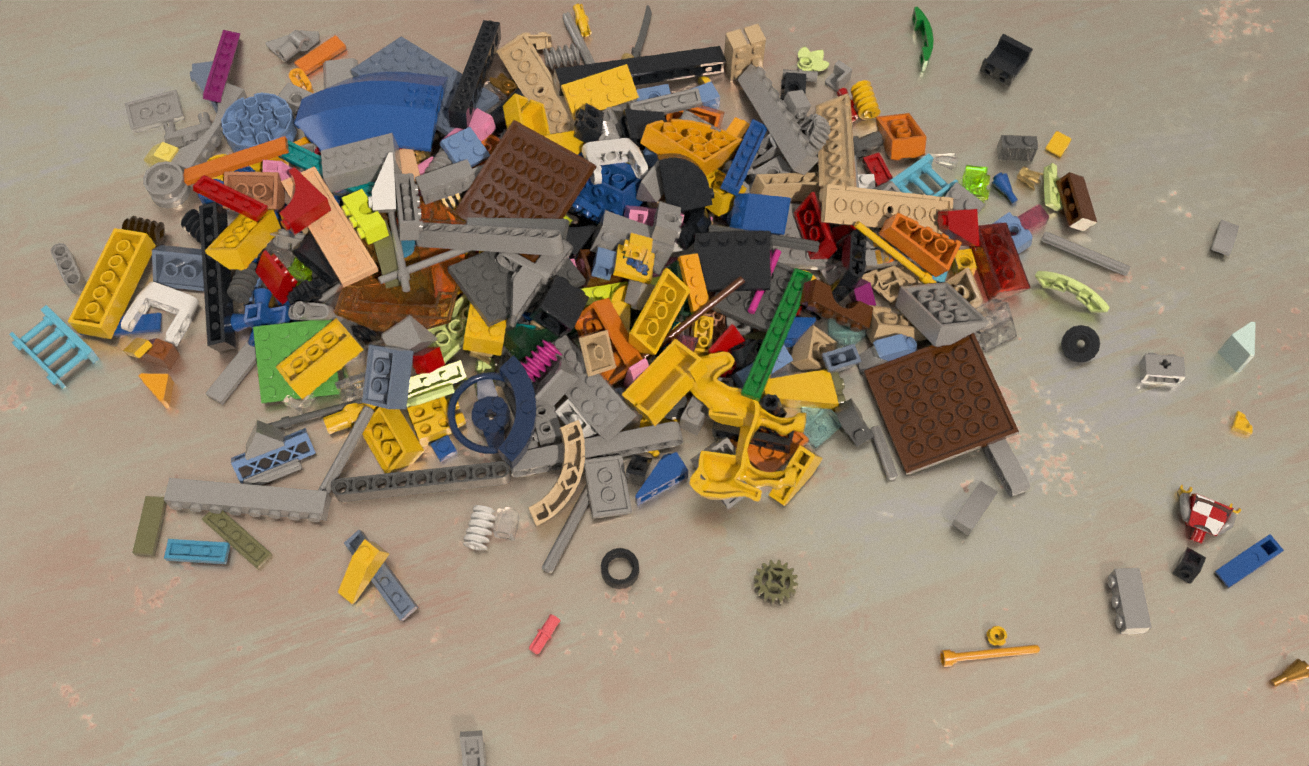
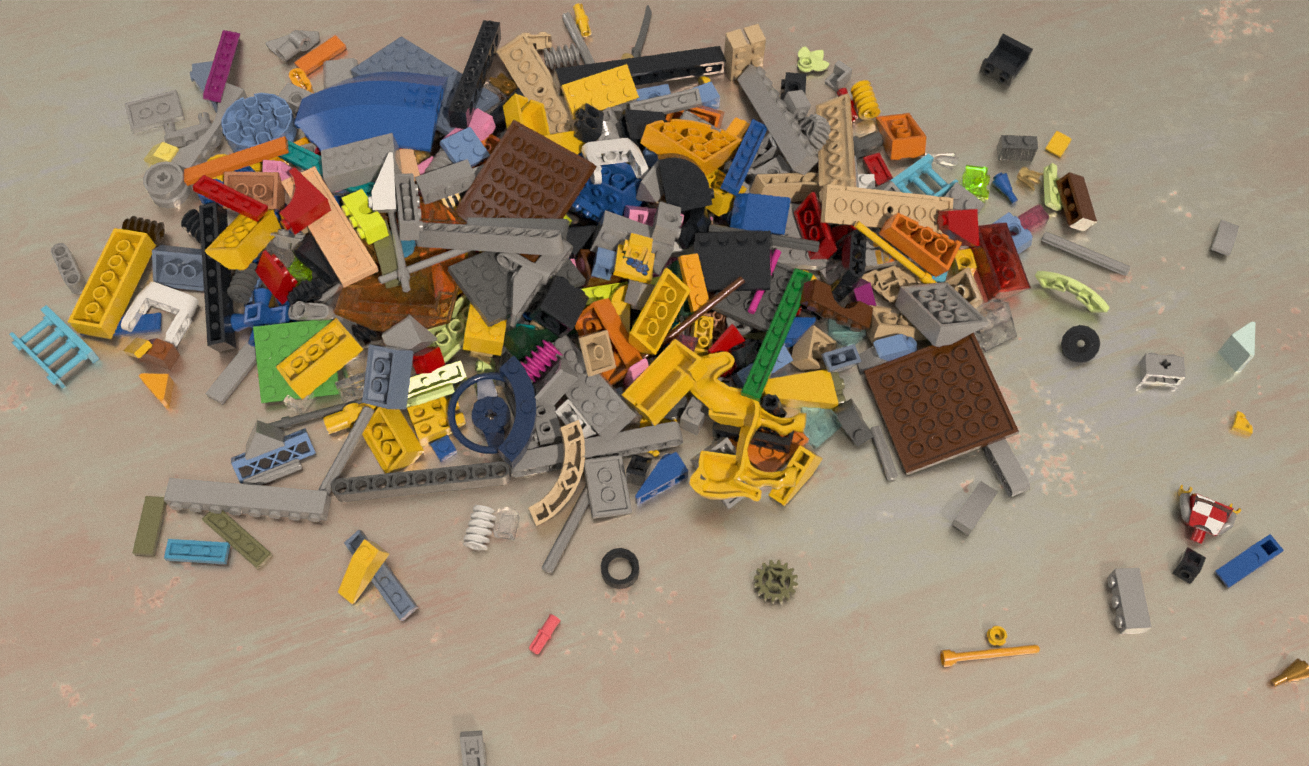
(810, 75): light grey pin -> none
(921, 23): green slope -> none

